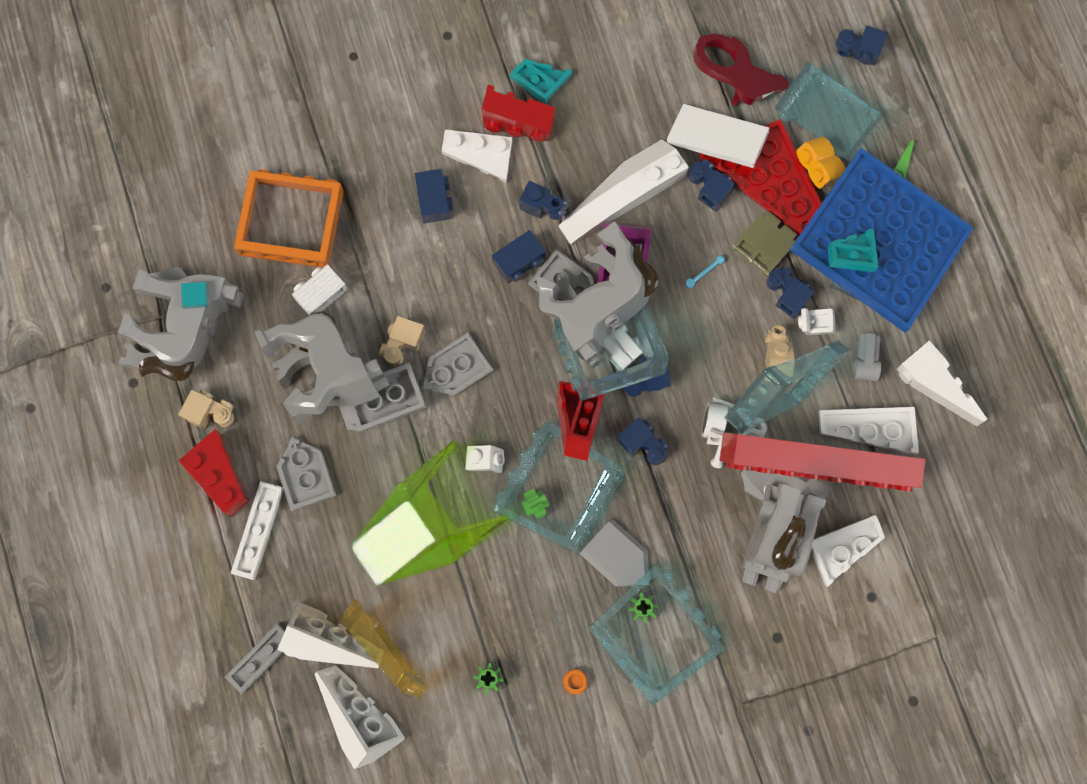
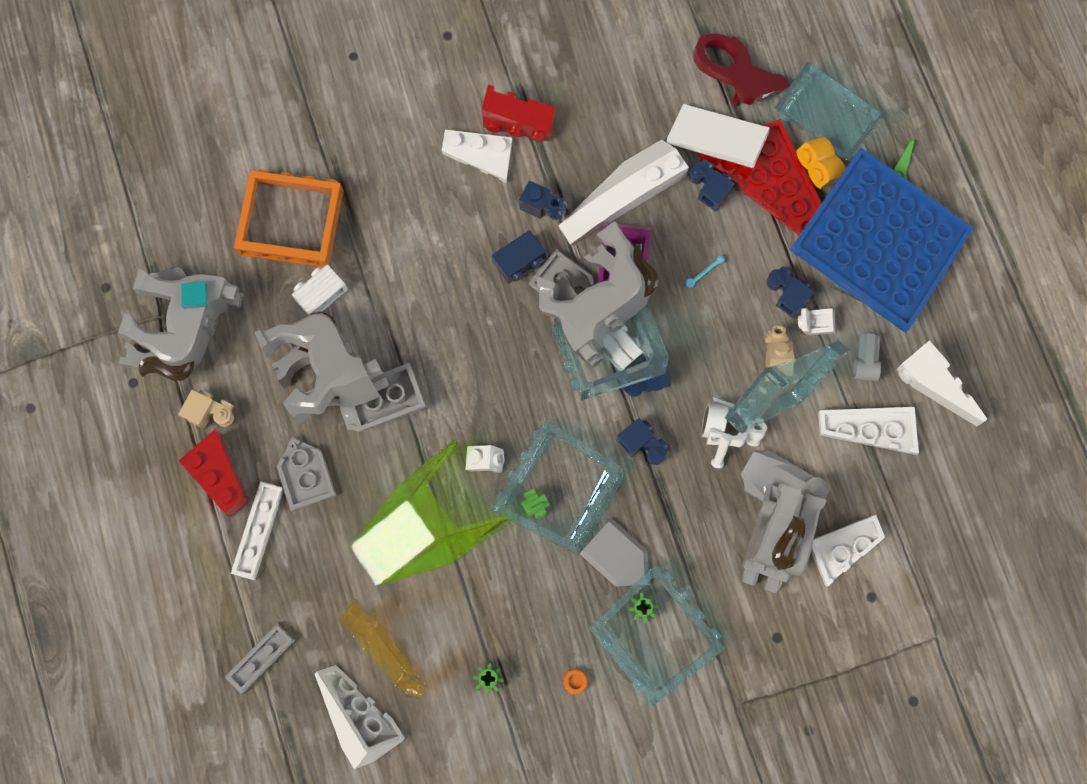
(317, 639): white wedge -> none
(402, 334): tan brick -> none
(432, 195): dark blue brick -> none
(456, 367): light grey tile -> none
(539, 78): teal wing -> none
(577, 420): red wedge -> none
(765, 242): olive plate -> none
(821, 462): brick -> none
(854, 252): teal wing -> none
(864, 49): dark blue brick -> none

